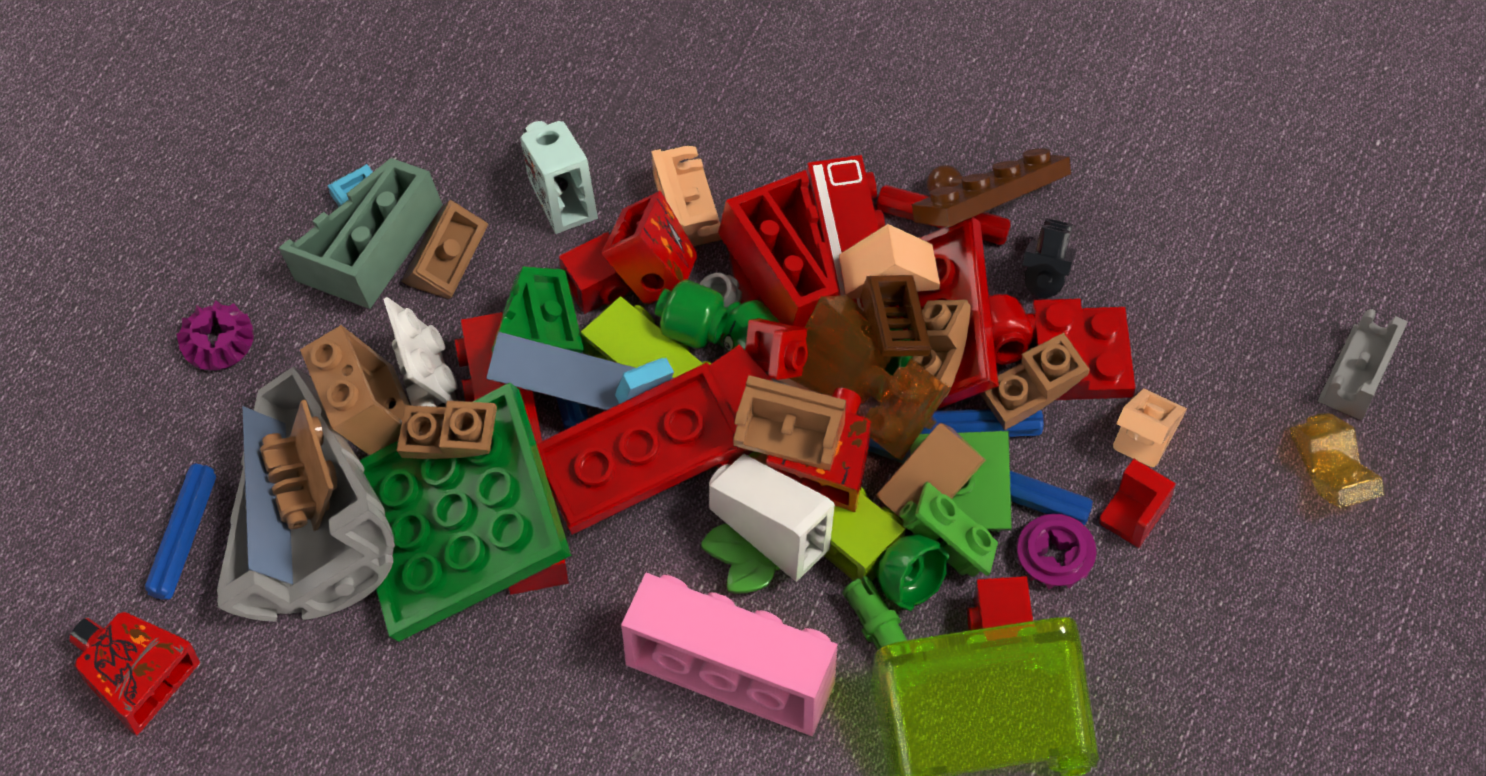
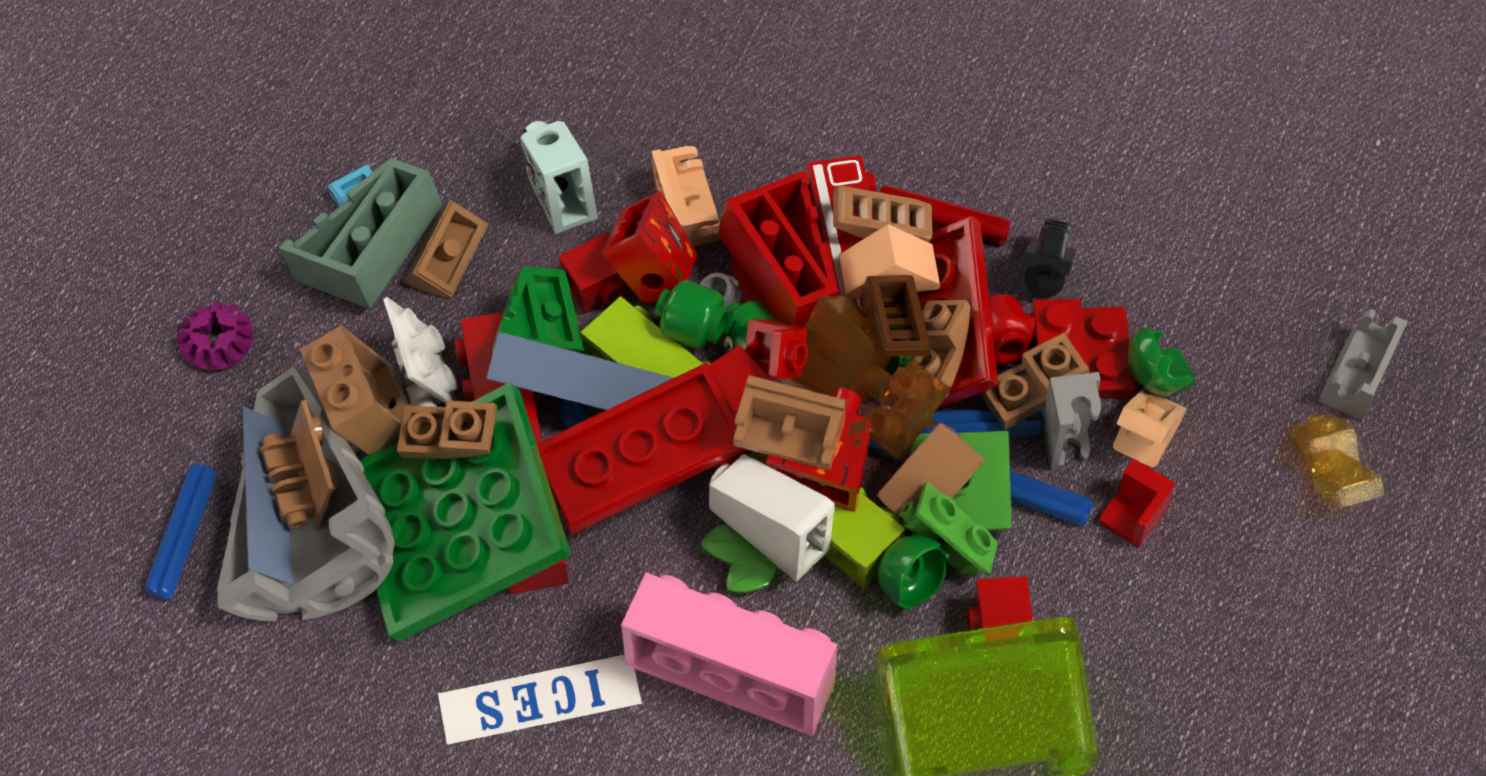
(132, 666): red torso -> none
(538, 699): none -> white sticker
(643, 379): medium azure tile -> none
(878, 621): bright green pin -> none
(905, 213): none -> medium nougat slope
(962, 197): reddish brown plate -> none
(1065, 534): magenta gear -> none
(1068, 413): none -> light grey hinge
(1158, 369): none -> green hair

